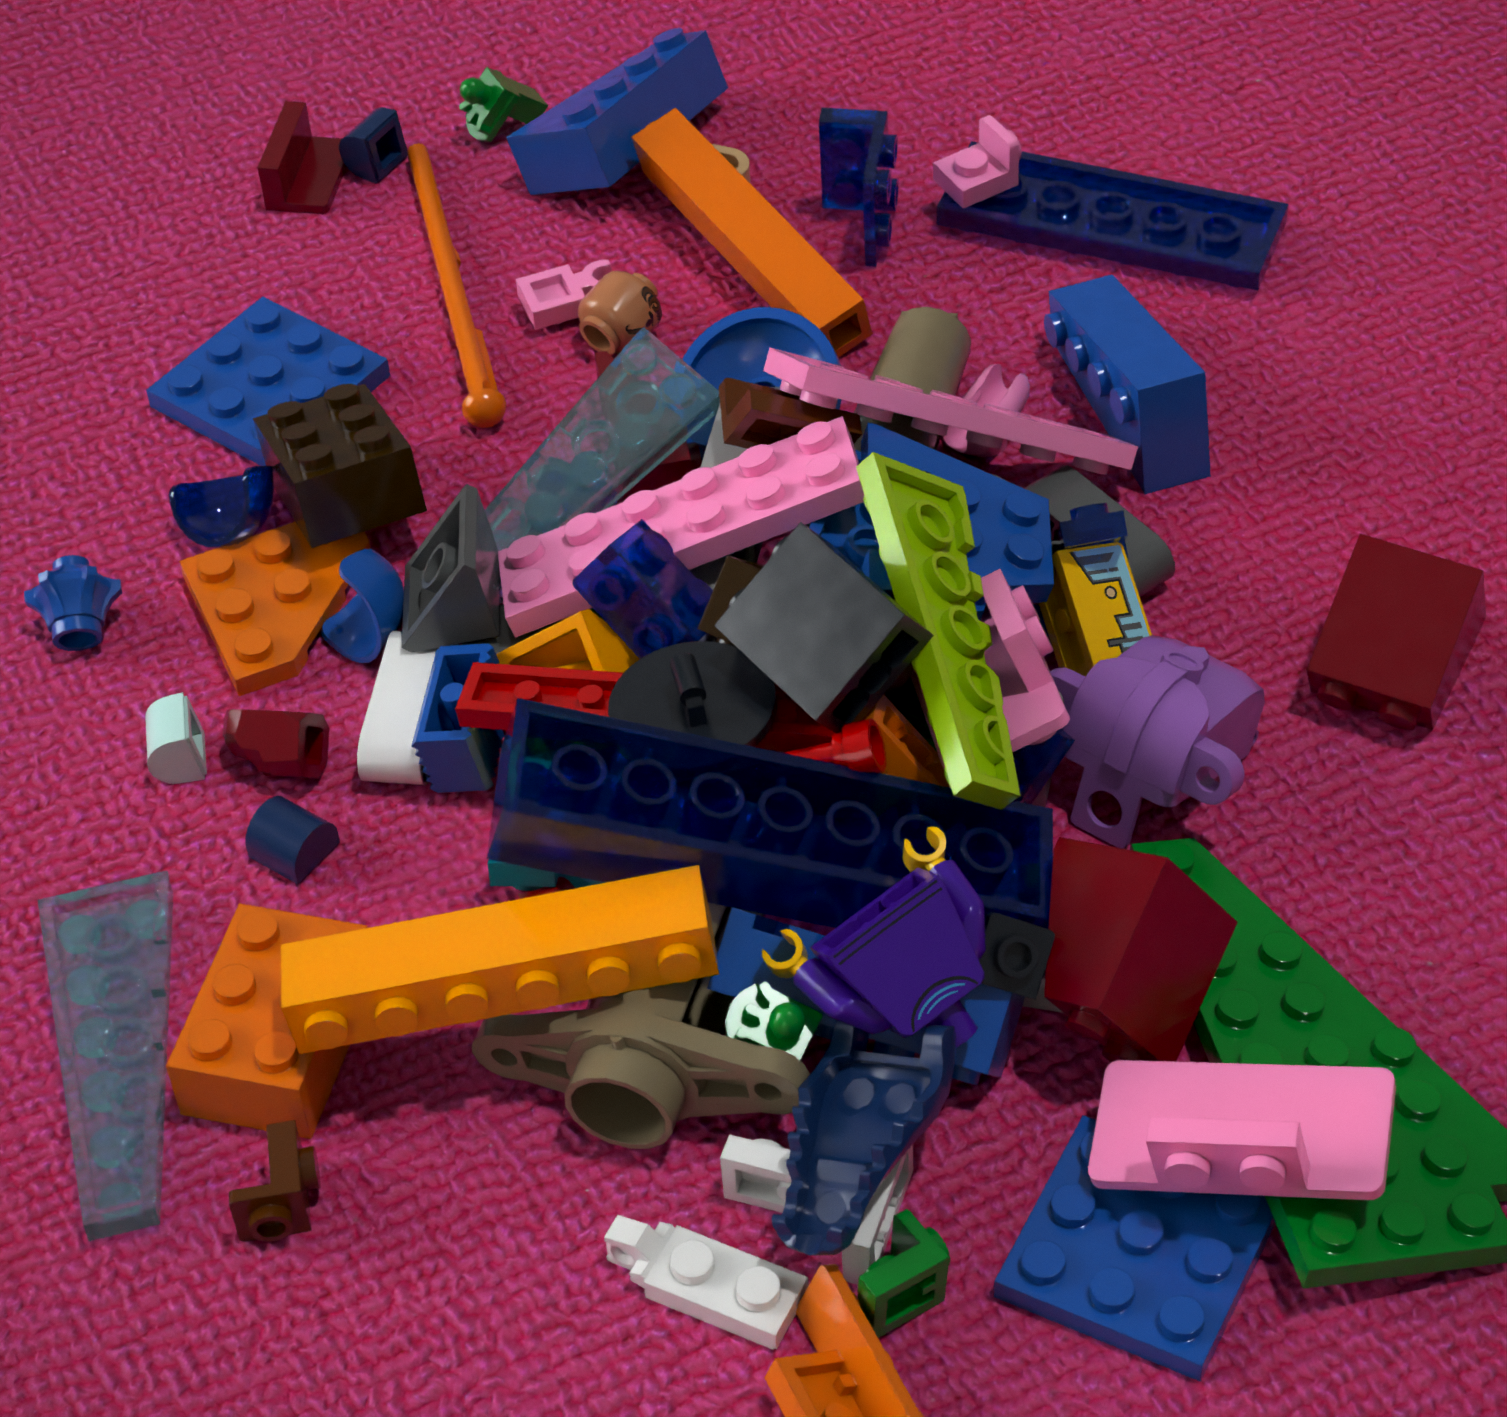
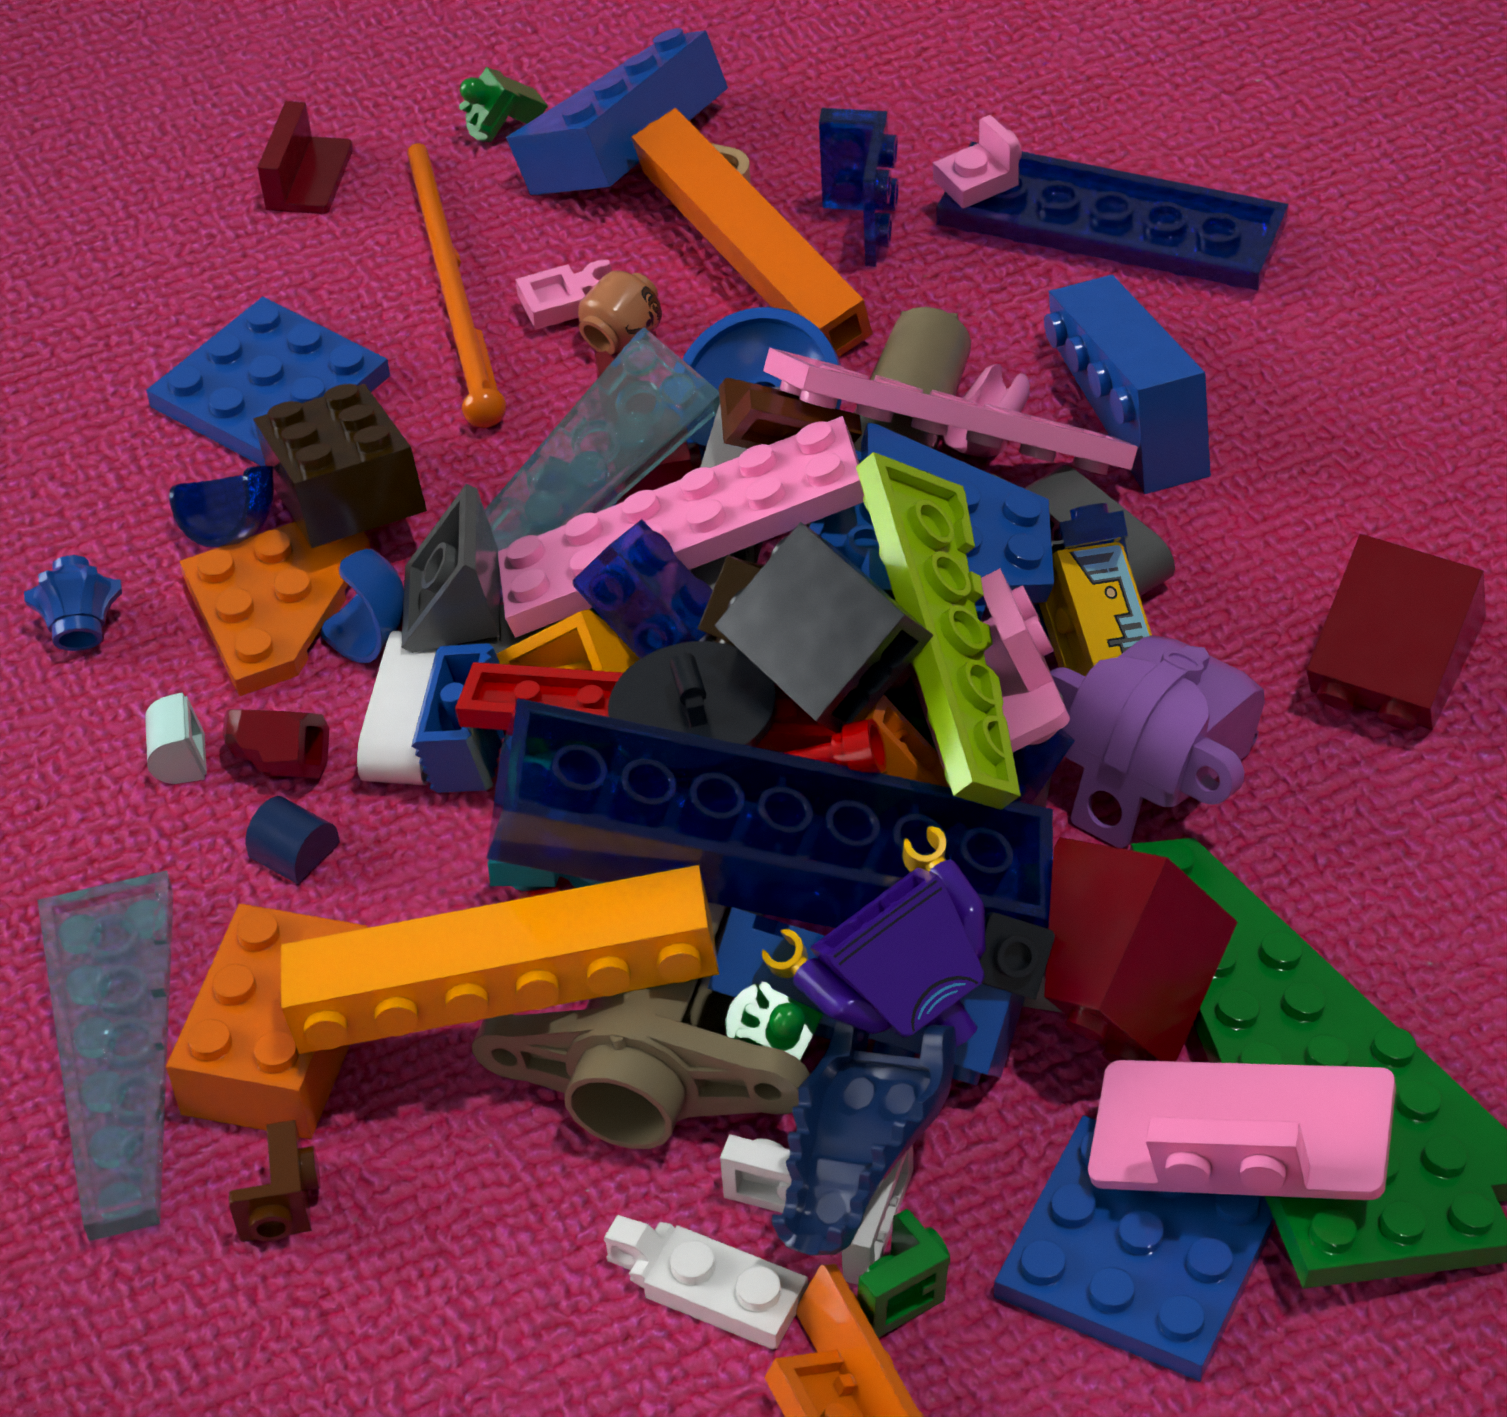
(374, 145): dark blue brick -> none

